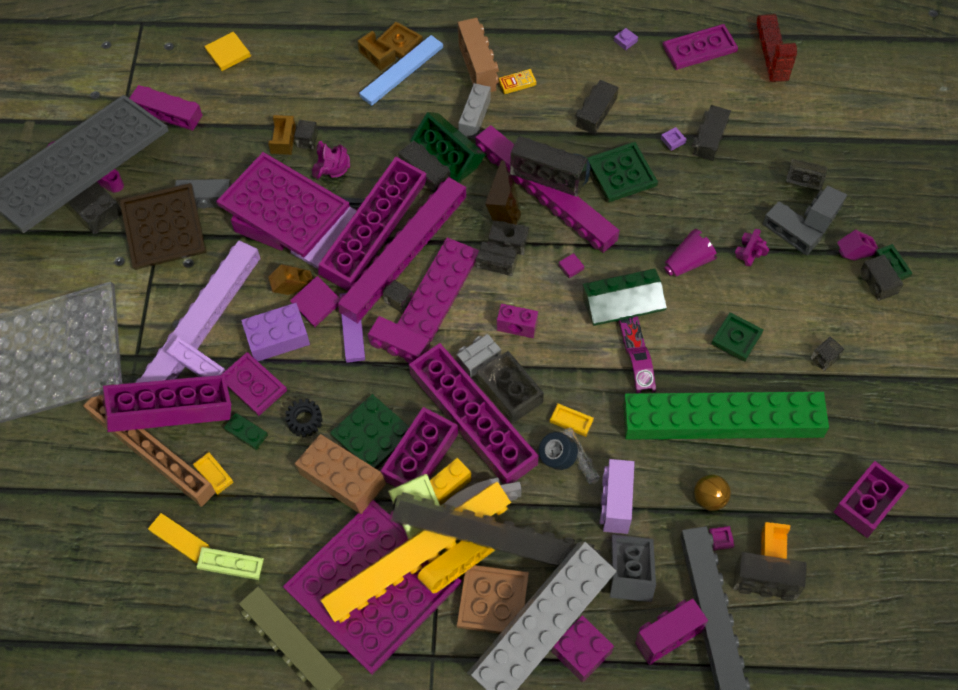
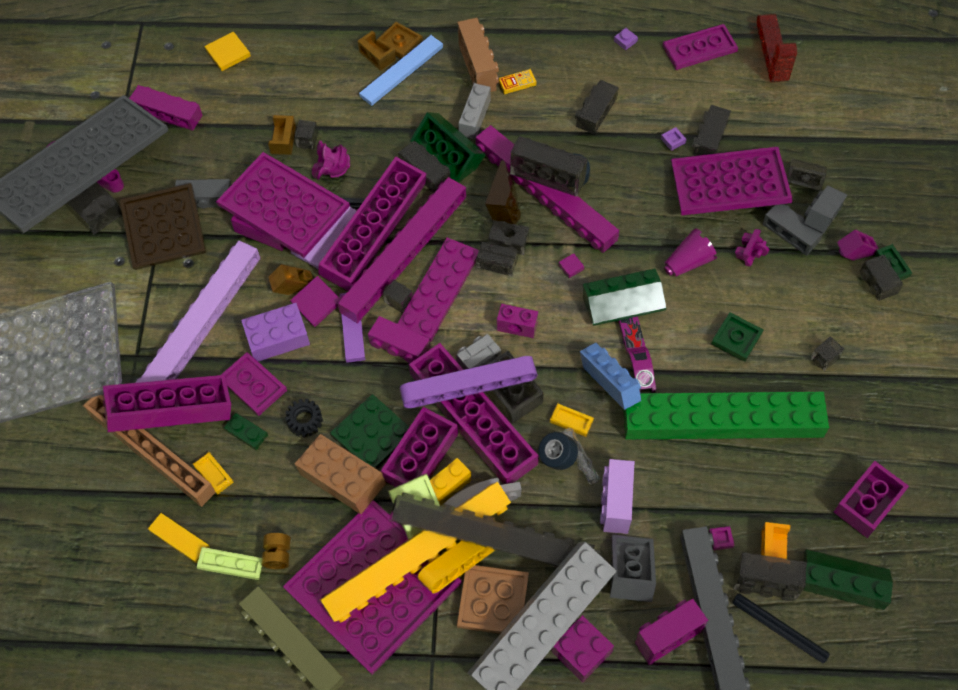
(193, 359): lavender tile -> none
(276, 551): none -> pearl gold wheel
(468, 382): none -> medium lavender beam
(611, 375): none -> medium blue brick
(622, 172): dark green plate -> none
(712, 492): pearl gold piece -> none
(730, 181): none -> magenta plate
(781, 628): none -> black axle
(848, 580): none -> dark green slope

